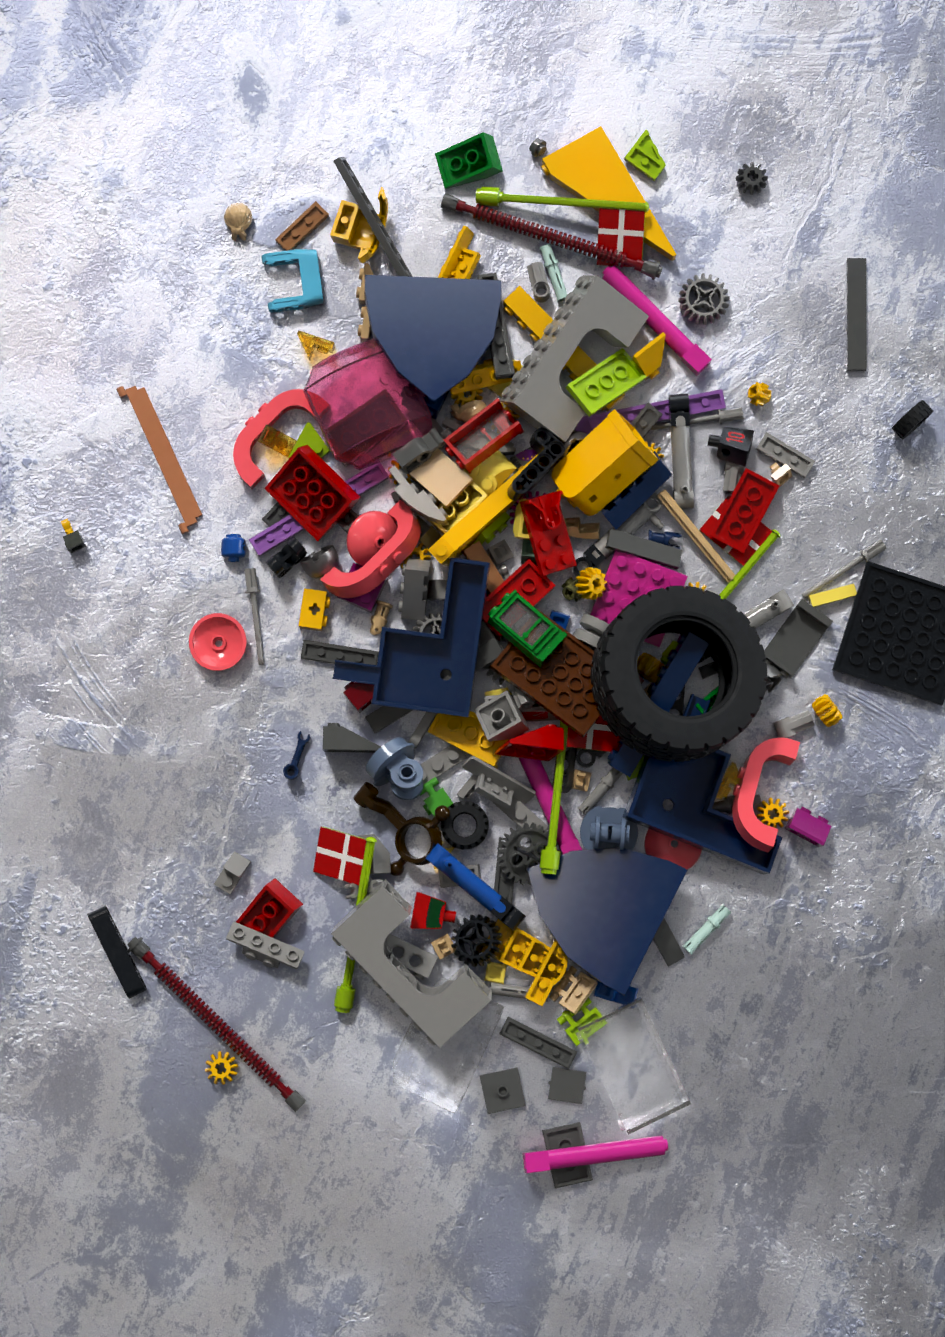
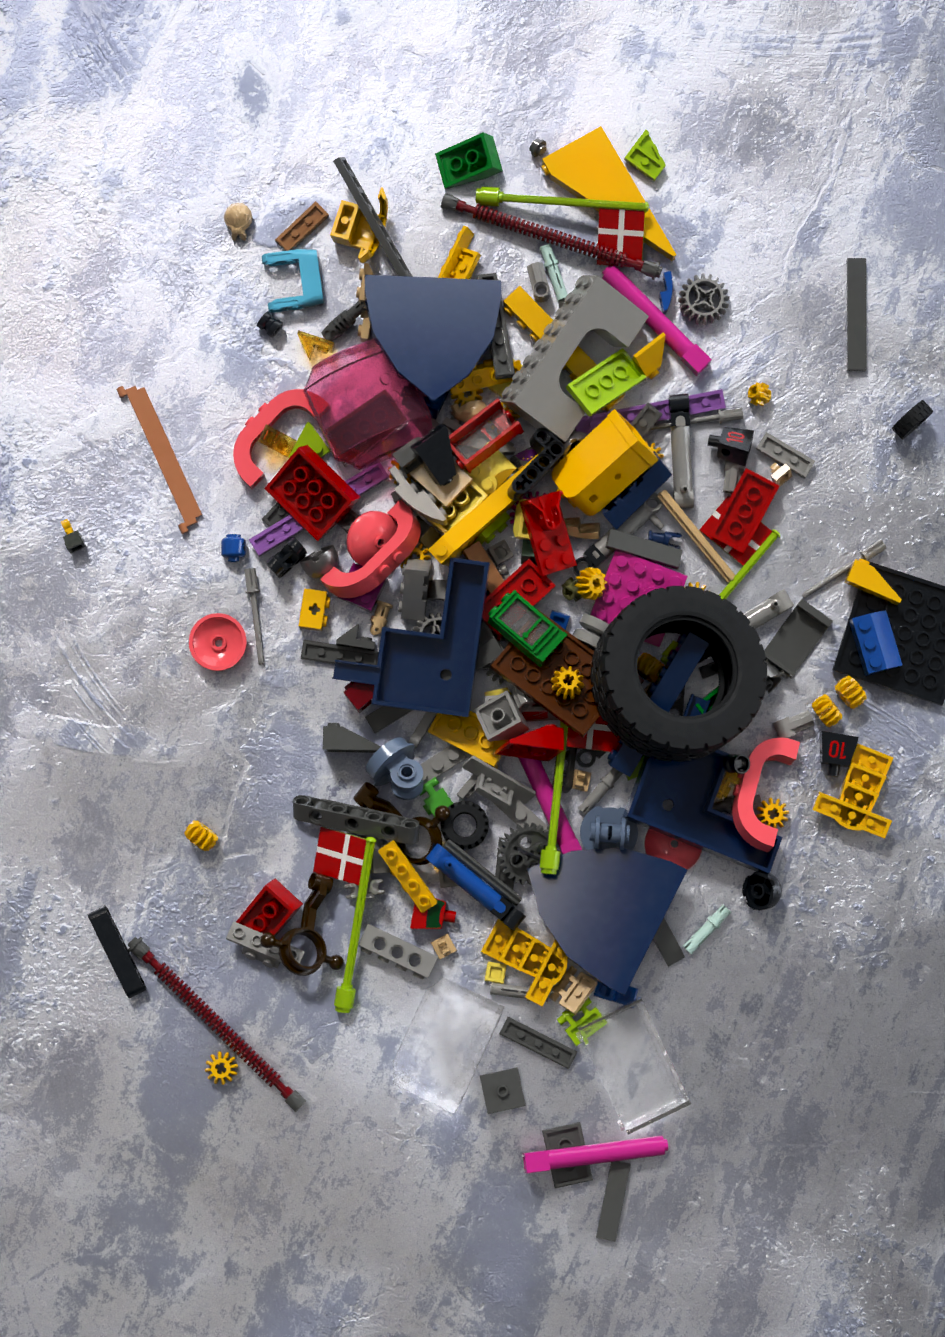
(201, 835): none -> yellow gear
(232, 872): light grey slope -> none
(270, 324): none -> black wheel
(296, 758): dark blue brick -> none
(320, 887): none -> dark brown piece
(343, 321): none -> dark grey hinge
(350, 640): none -> dark grey slope
(356, 819): none -> dark grey beam
(407, 876): none -> yellow bracket
(435, 1010): light grey arch -> none
(436, 455): none -> black slope
(461, 938): black gear -> none
(482, 872): none -> dark grey axle
(567, 1085): dark grey piece -> none
(570, 676): none -> yellow gear
(613, 1200): none -> dark grey tile
(665, 296): none -> blue slope
(736, 763): none -> black wheel
(745, 181): dark grey gear -> none
(761, 890): none -> black cylinder
(808, 827): magenta slope -> none
(832, 595): light yellow piece -> none
(836, 751): none -> black torso
(850, 692): none -> yellow gear
(859, 793): none -> yellow slope
(869, 580): none -> yellow slope
(875, 642): none -> blue slope

